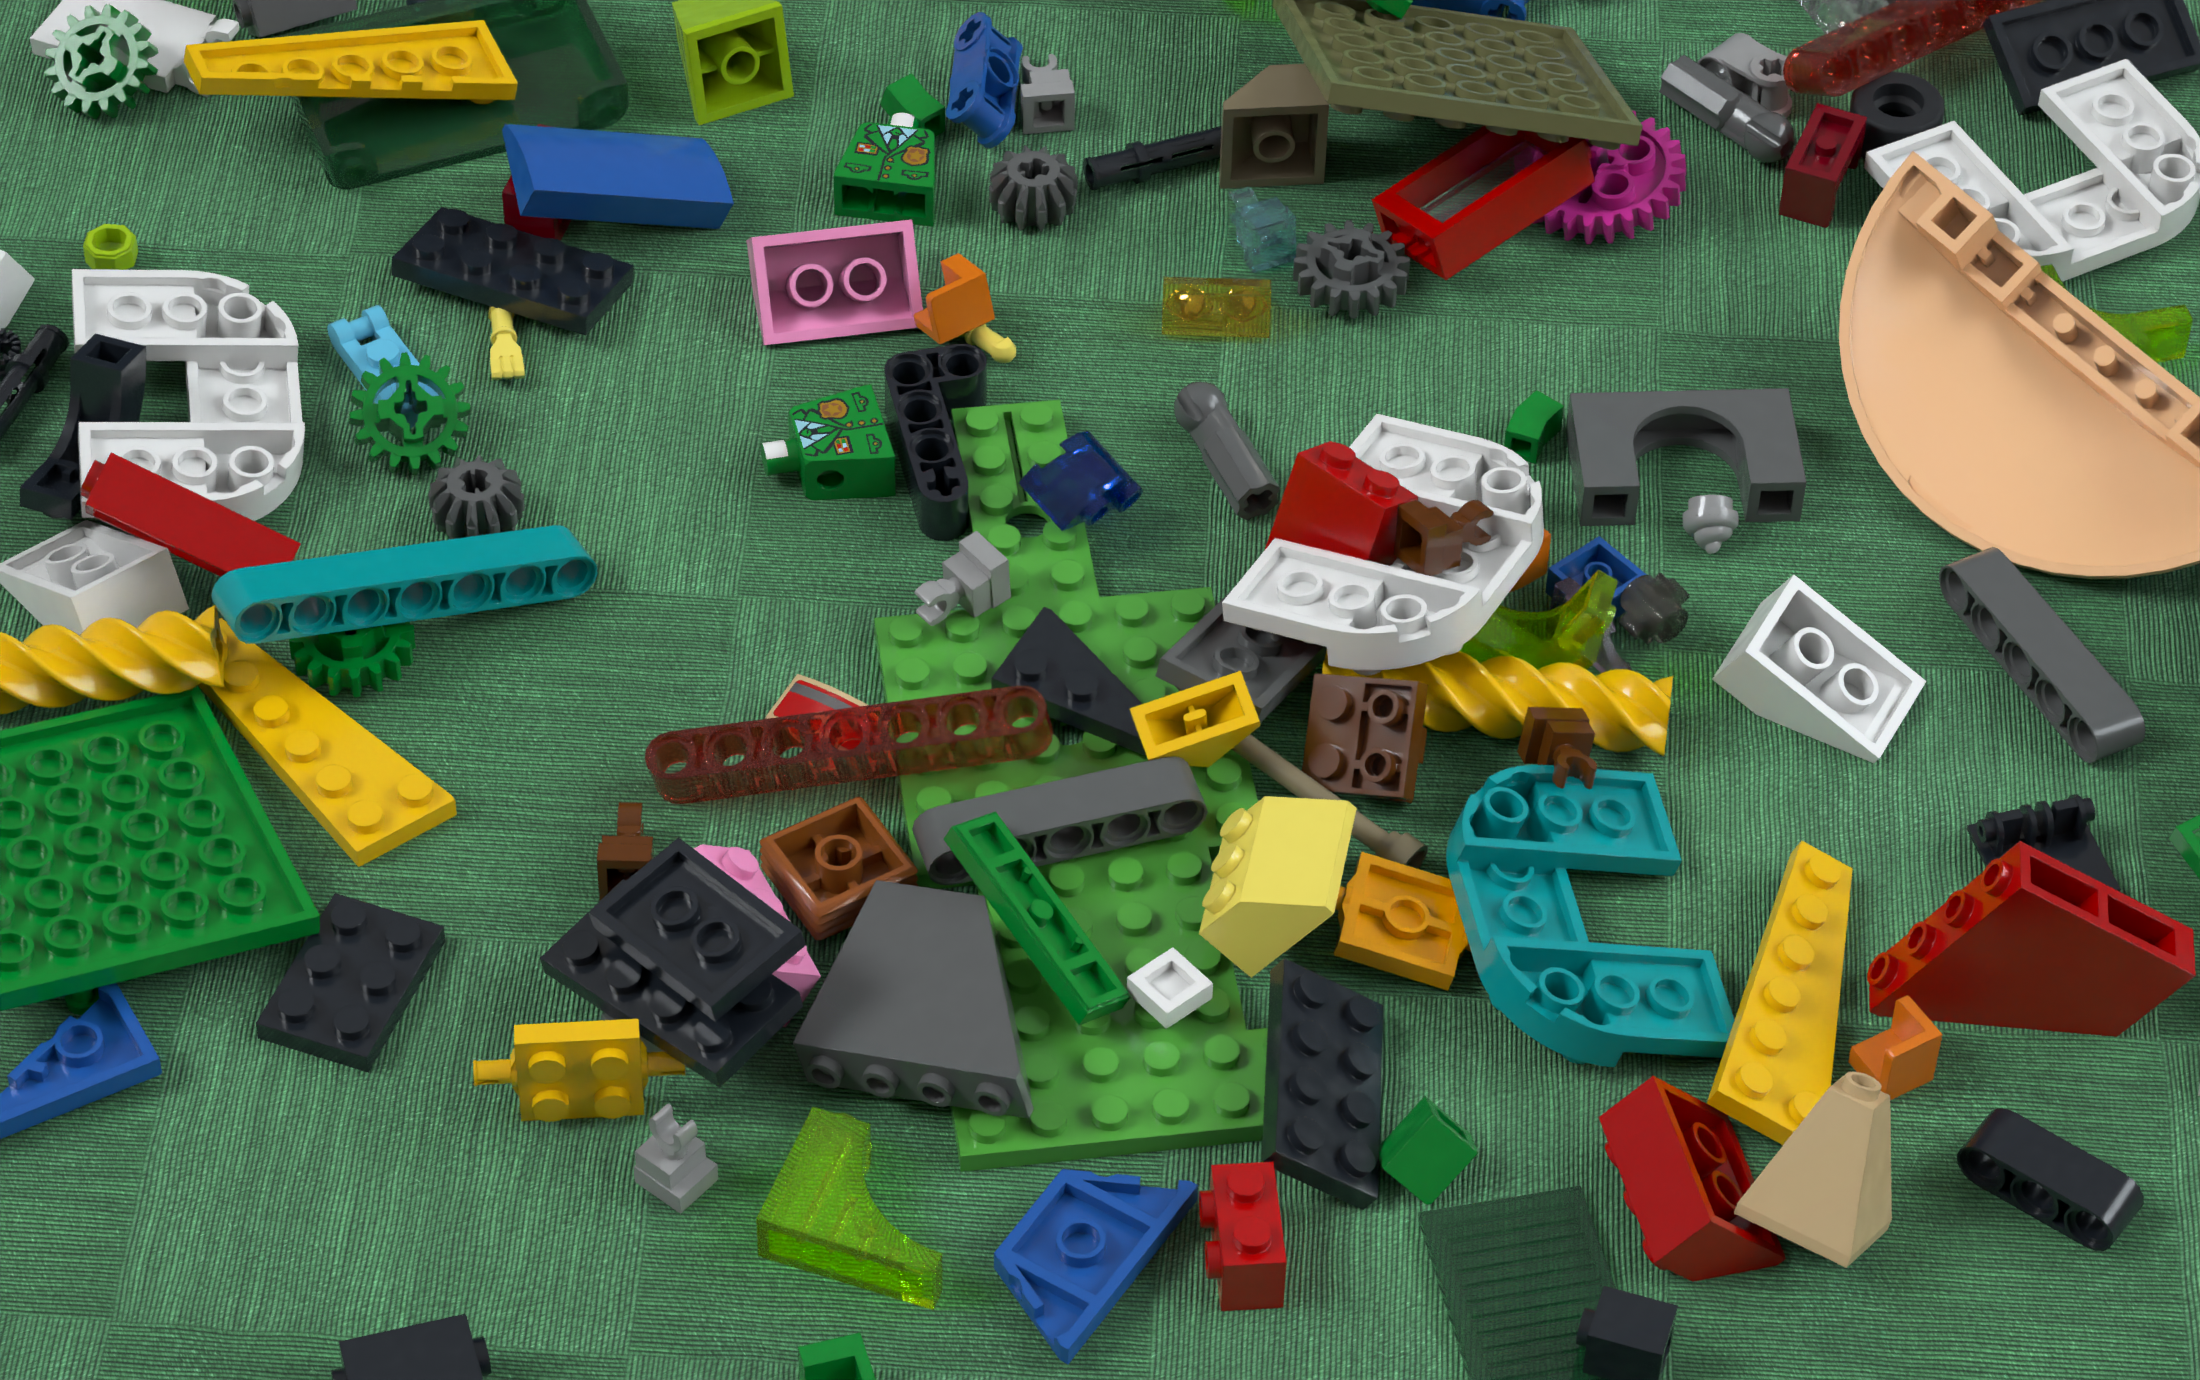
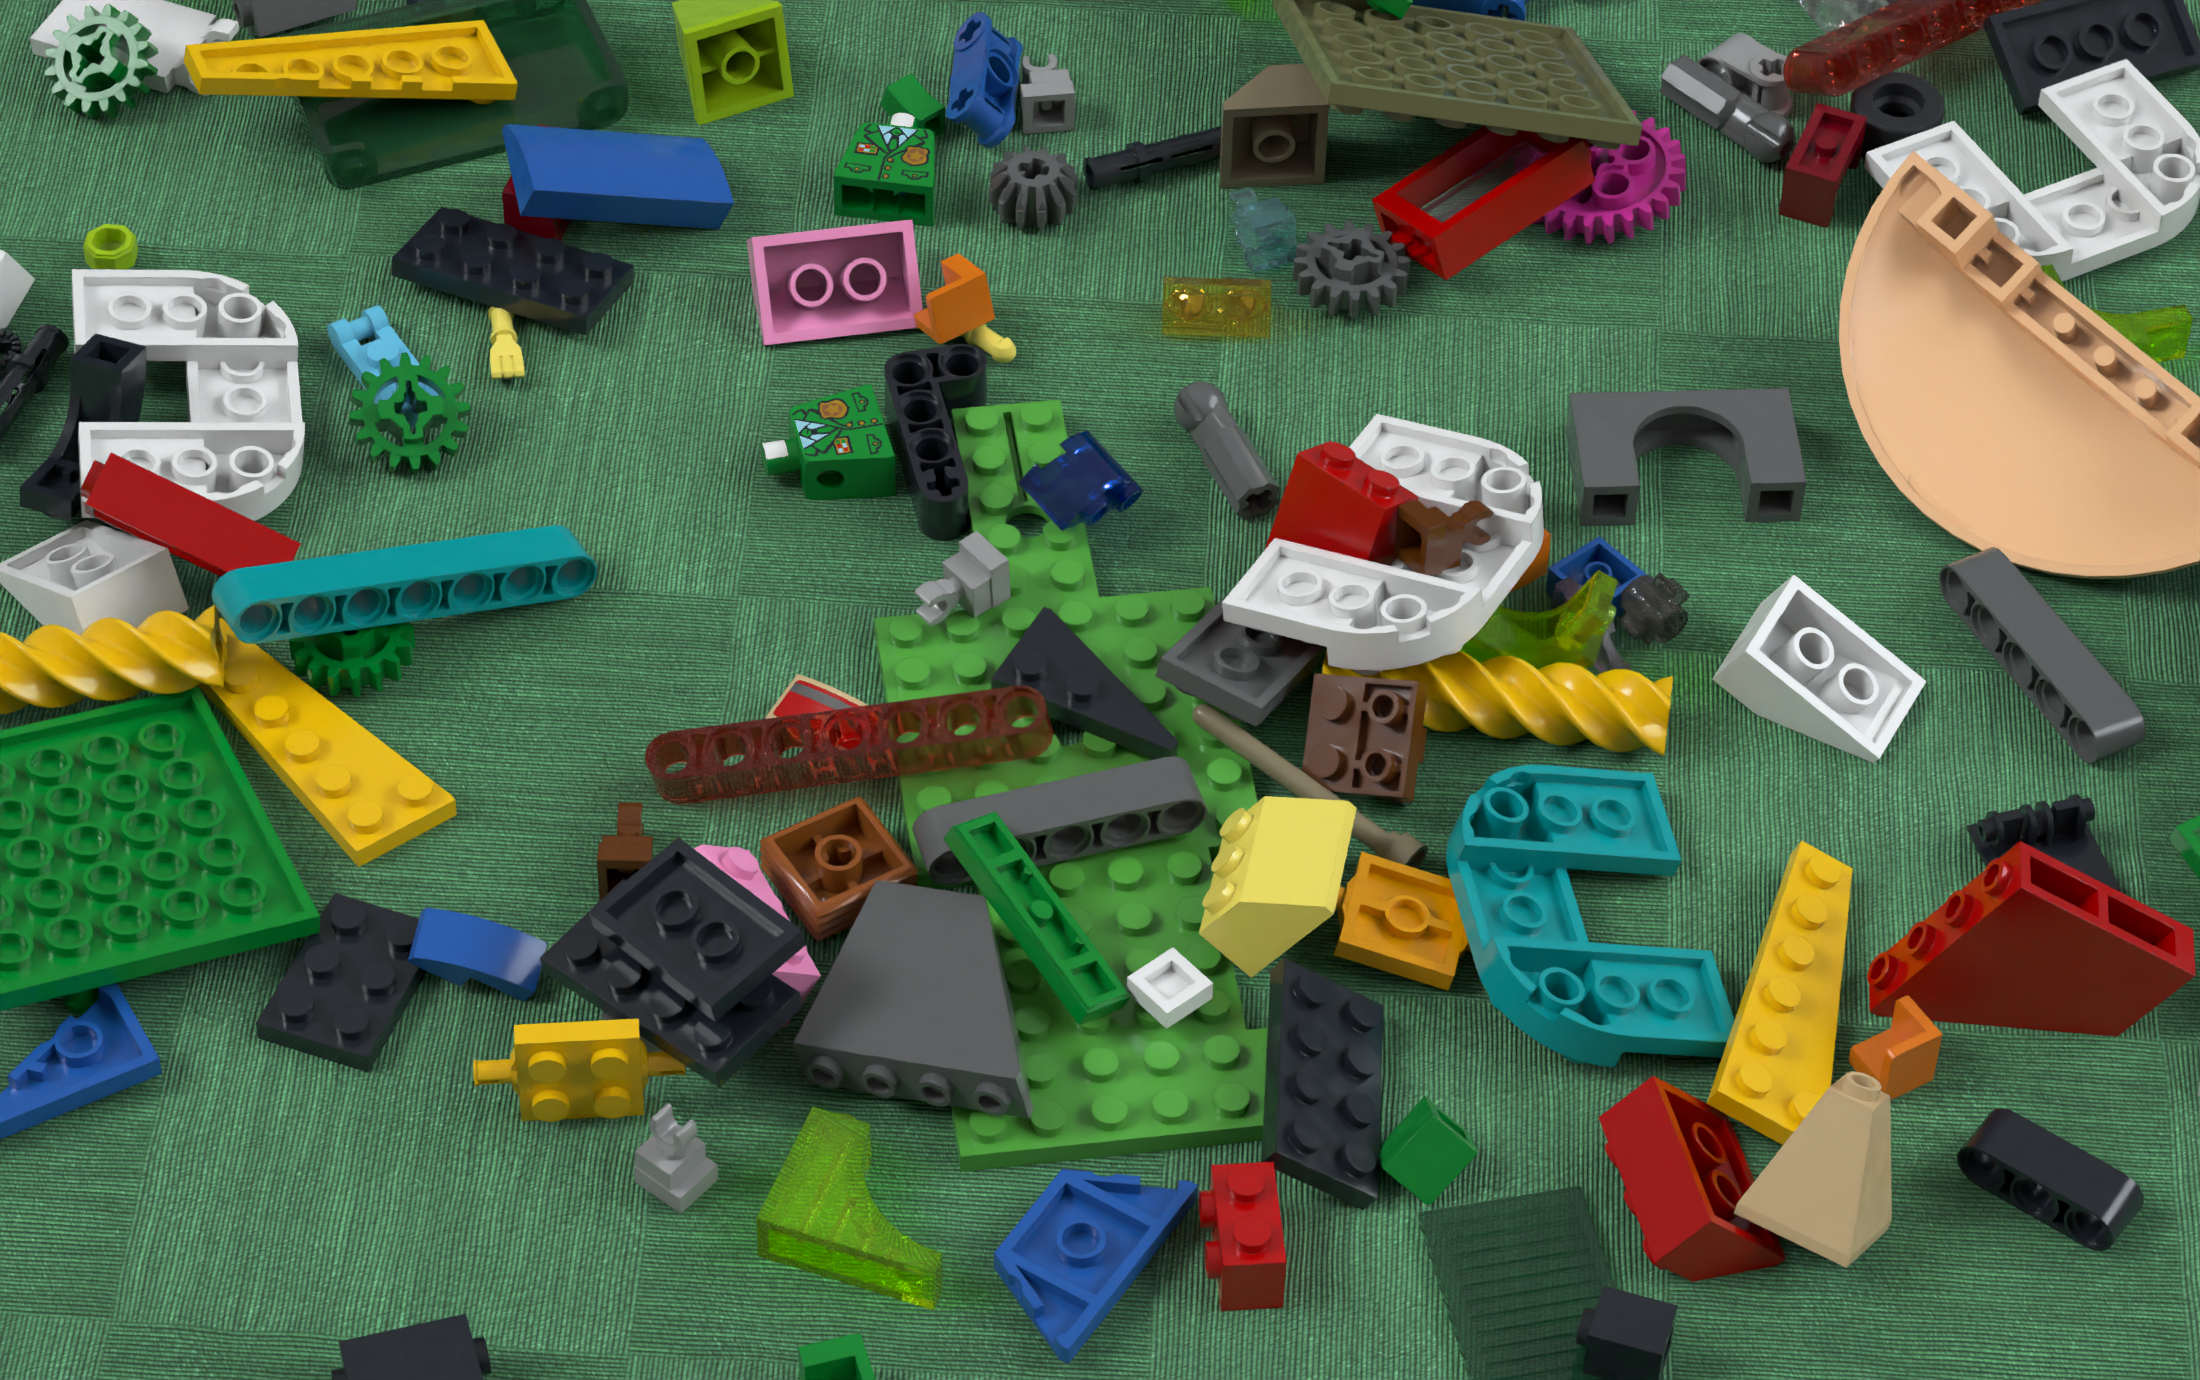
(470, 946): none -> blue slope
(476, 498): dark grey gear -> none
(1197, 721): yellow slope -> none
(1533, 426): green piece -> none
(1559, 739): reddish brown piece -> none
(1710, 521): light grey plate -> none

